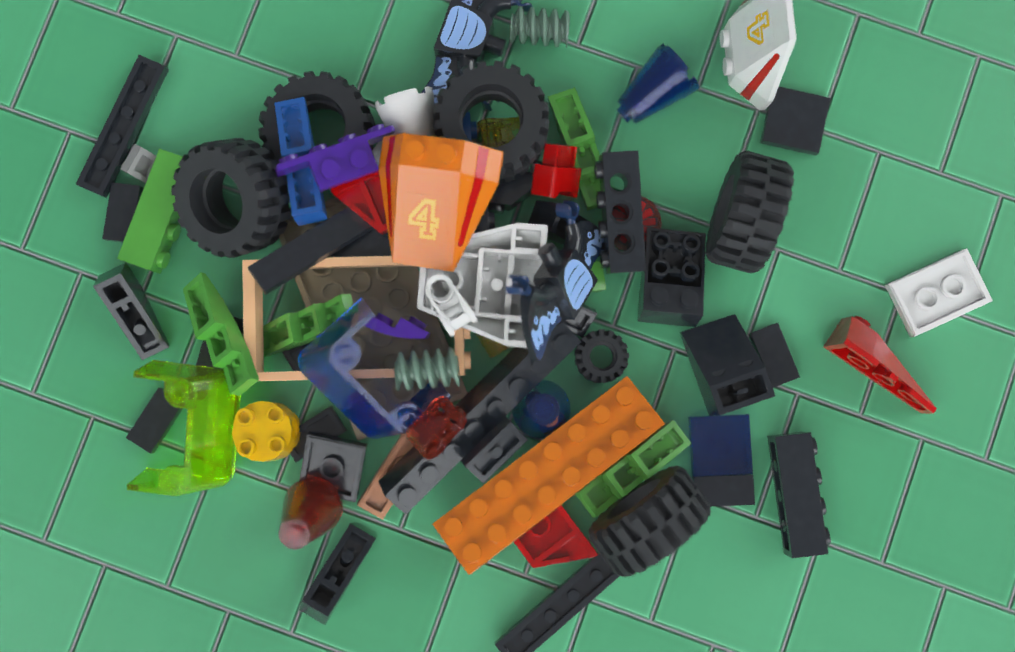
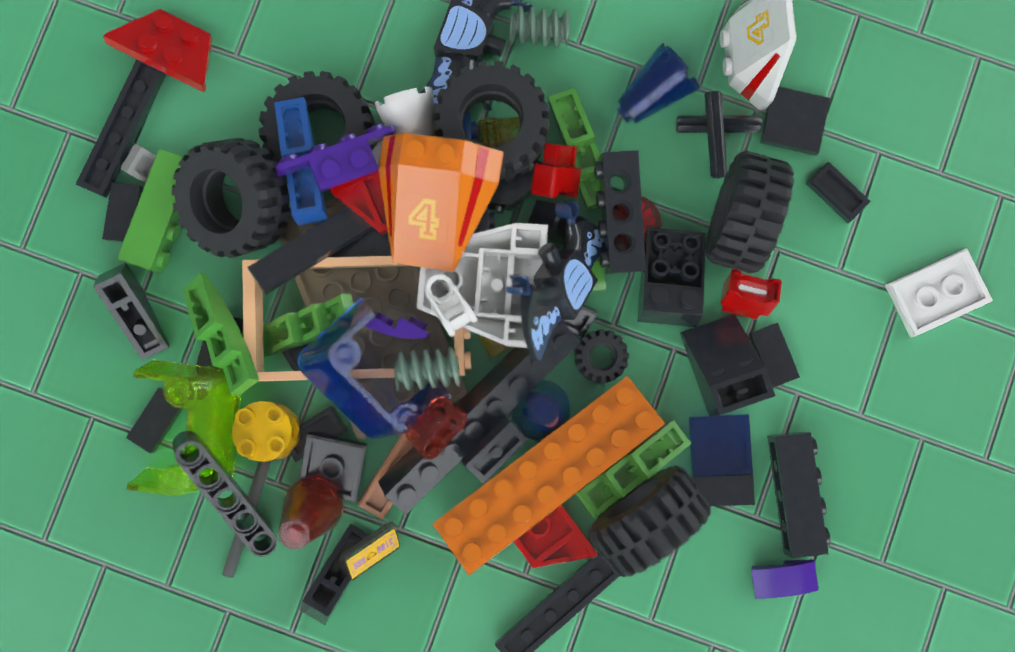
(166, 45): none -> red wing
(222, 481): none -> beam
(254, 495): none -> dark grey bar
(370, 551): none -> slope
(716, 134): none -> black axle
(732, 124): none -> black axle
(749, 295): none -> red piece
(785, 580): none -> dark purple slope
(838, 192): none -> black tile
(869, 354): red wedge -> none

